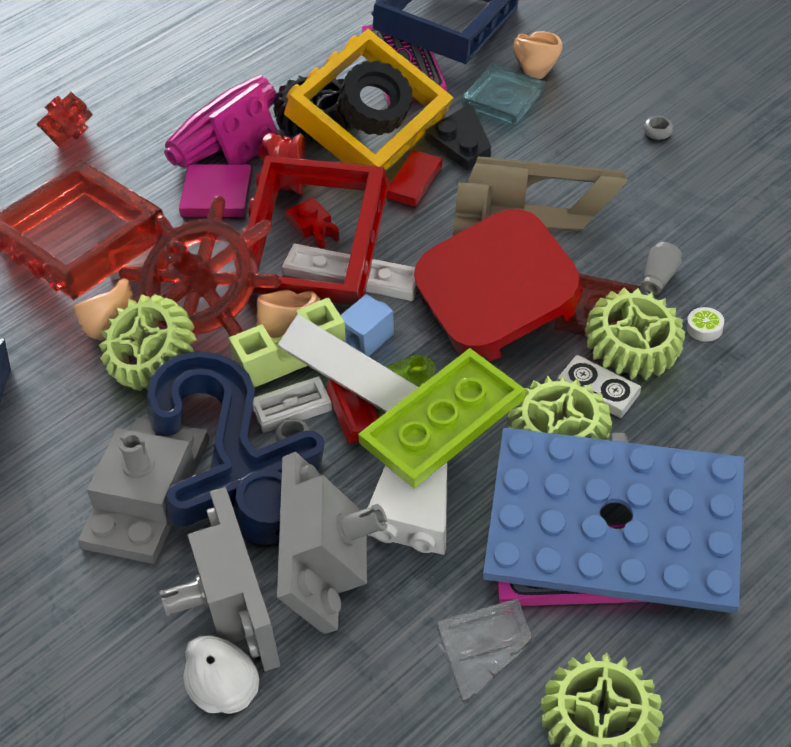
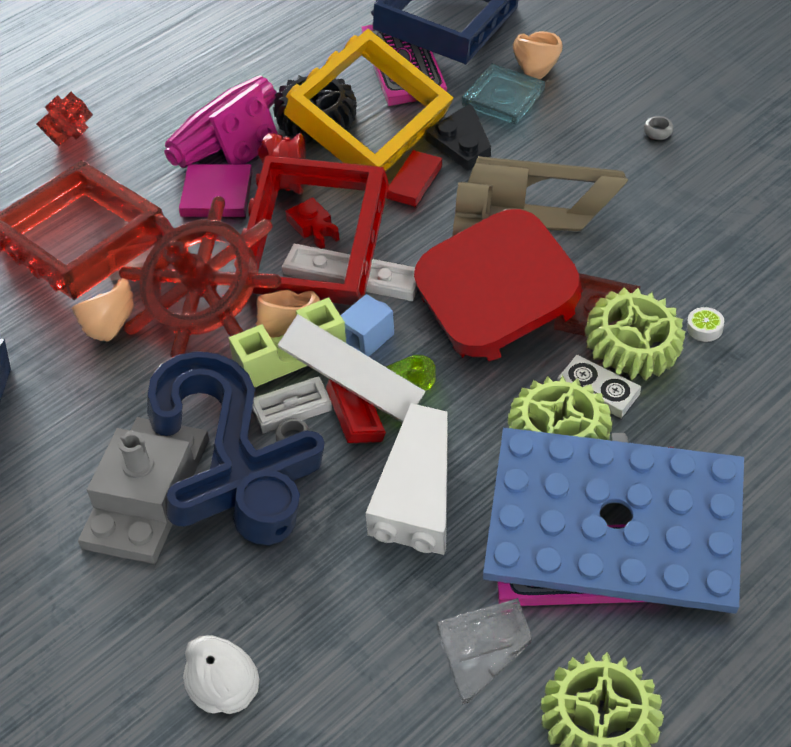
(138, 334): yellowish green gear -> none
(226, 584): light grey brick -> none
(320, 543): light grey brick -> none
(382, 77): black tyre -> none
(441, 417): lime plate -> none
(660, 266): light grey cone -> none

